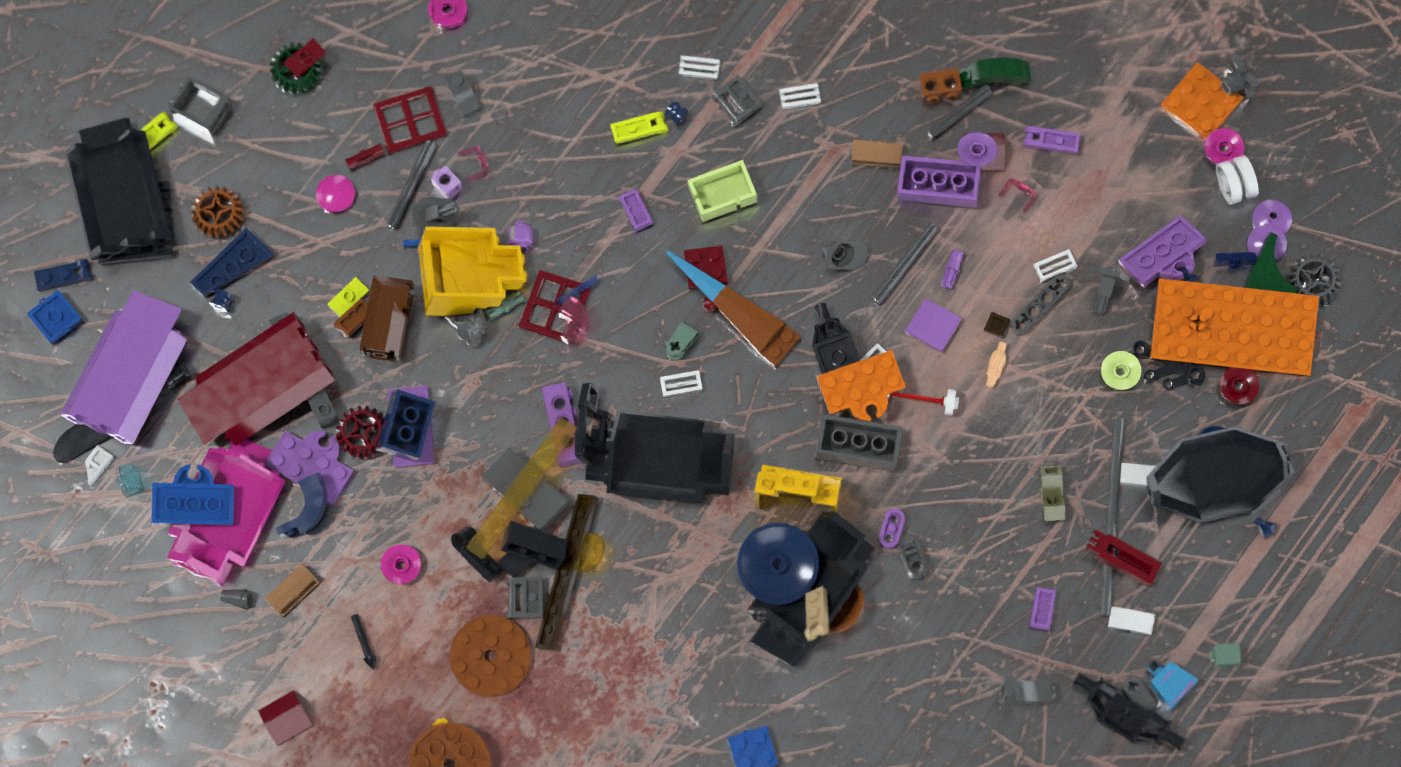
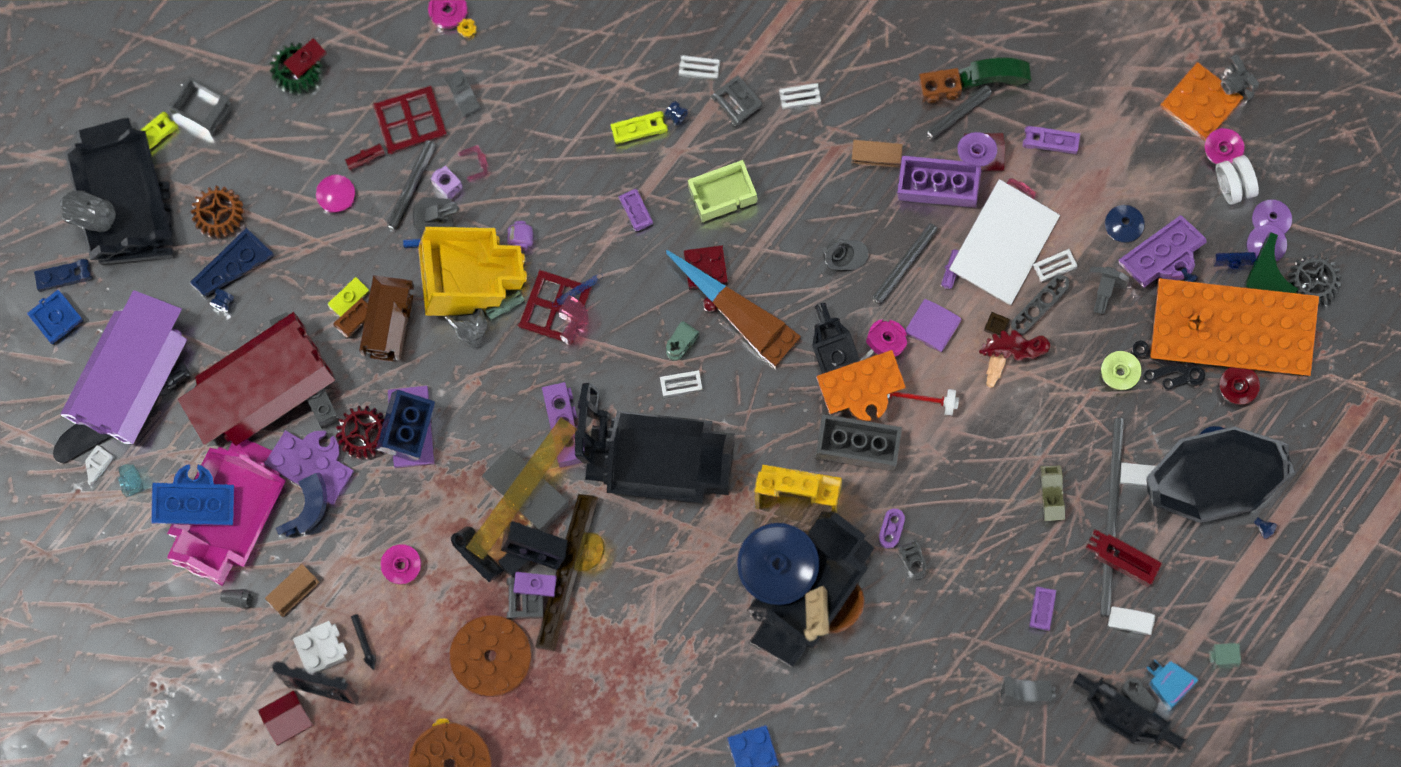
(87, 211): none -> dark grey hair
(315, 683): none -> black hinge
(320, 648): none -> white plate
(466, 32): none -> yellow plate
(534, 584): none -> medium lavender plate
(893, 330): none -> dark pink plate
(1004, 242): none -> white piece
(1015, 345): none -> dark red plant
(1124, 232): none -> dark blue dish

